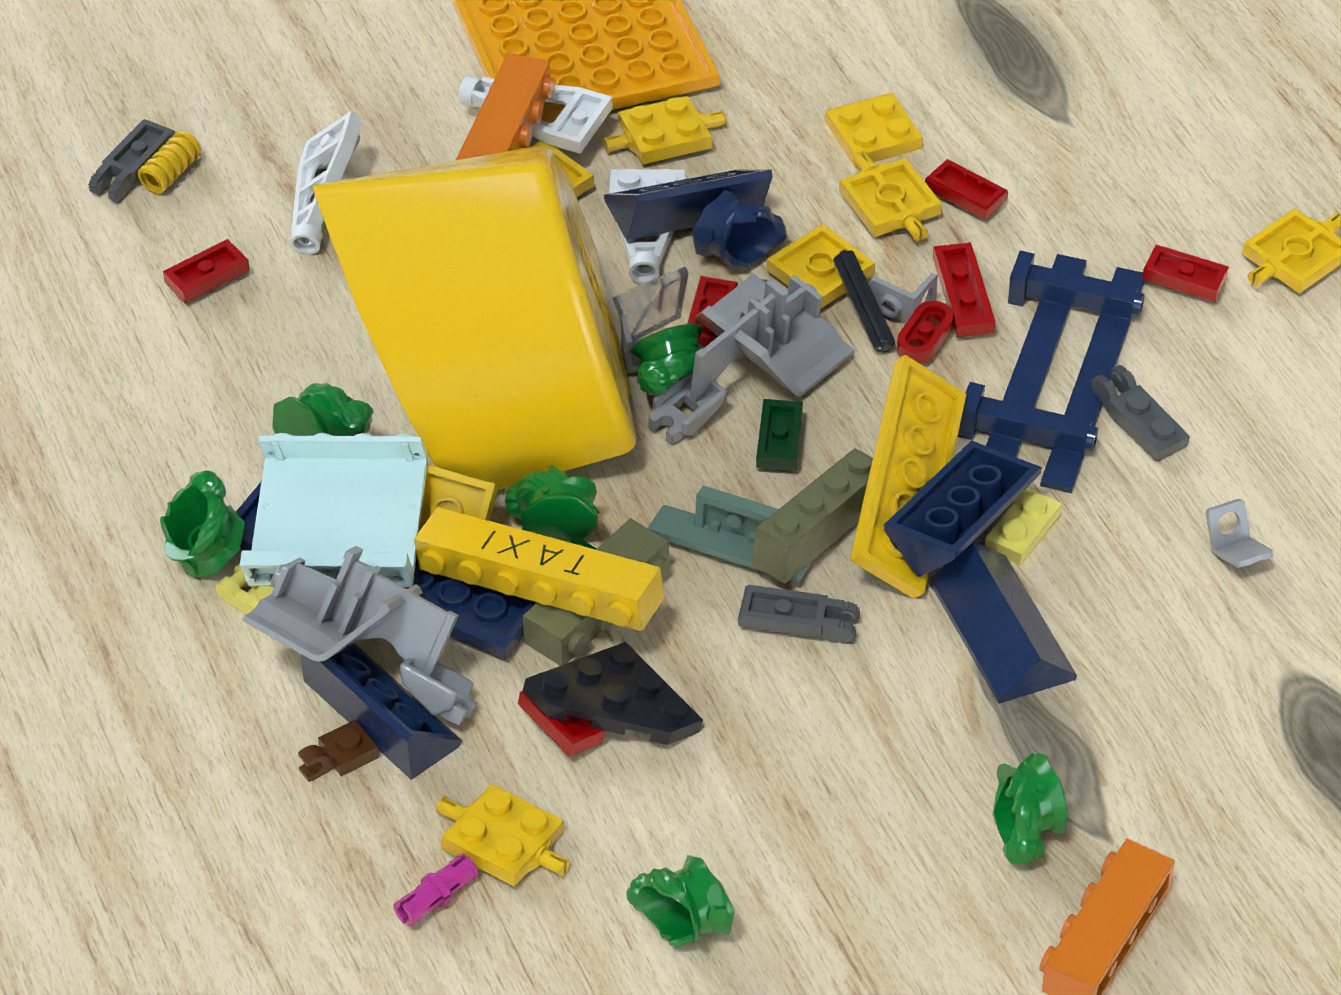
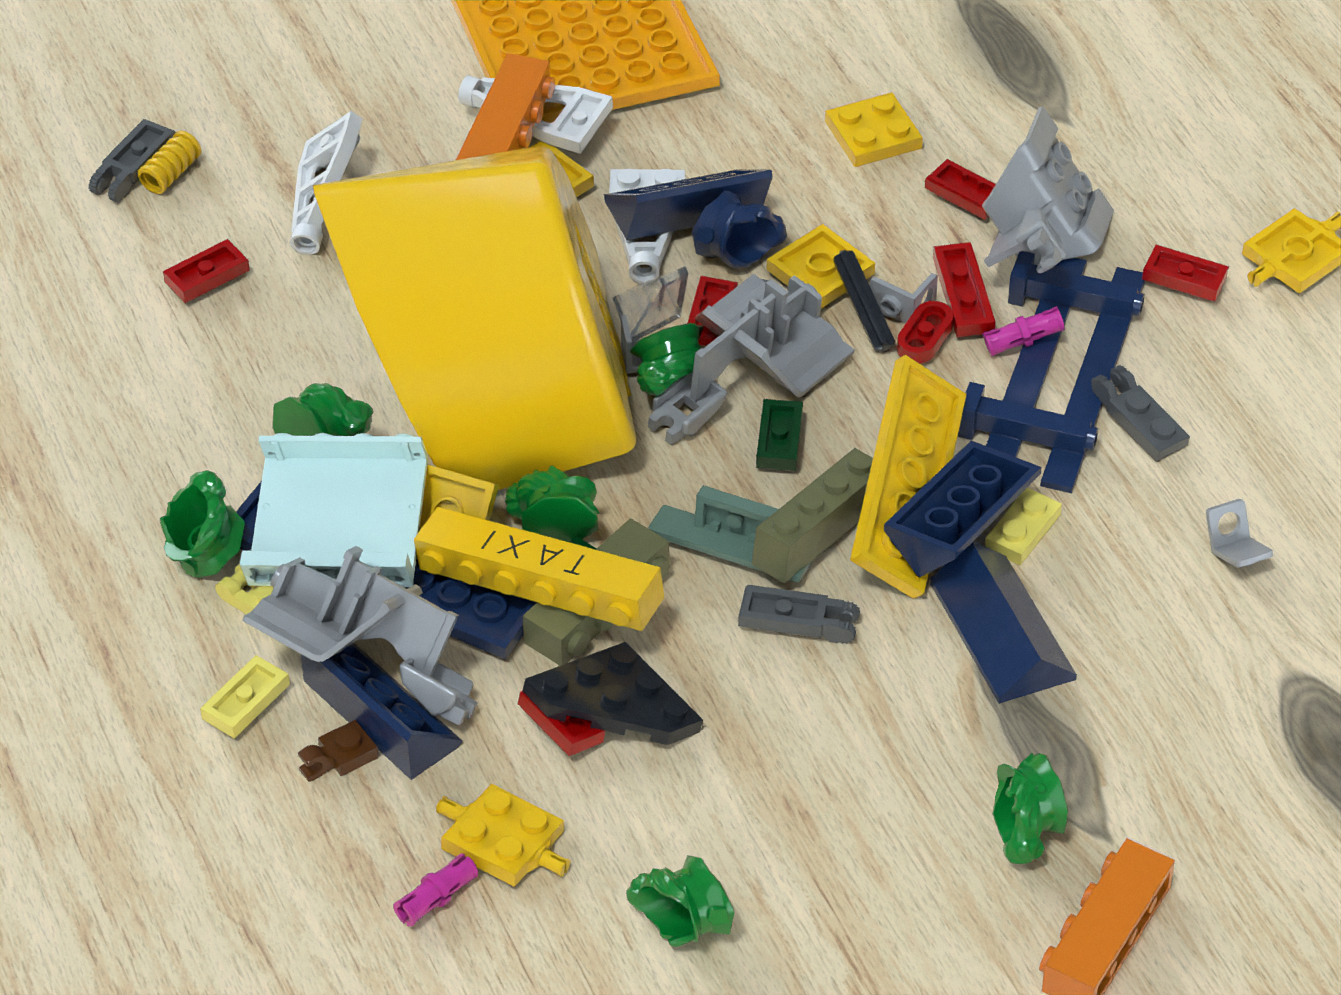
(245, 696): none -> light yellow plate
(664, 130): yellow plate -> none
(890, 197): yellow plate -> none
(1023, 331): none -> dark pink pin
(1045, 202): none -> light grey piece

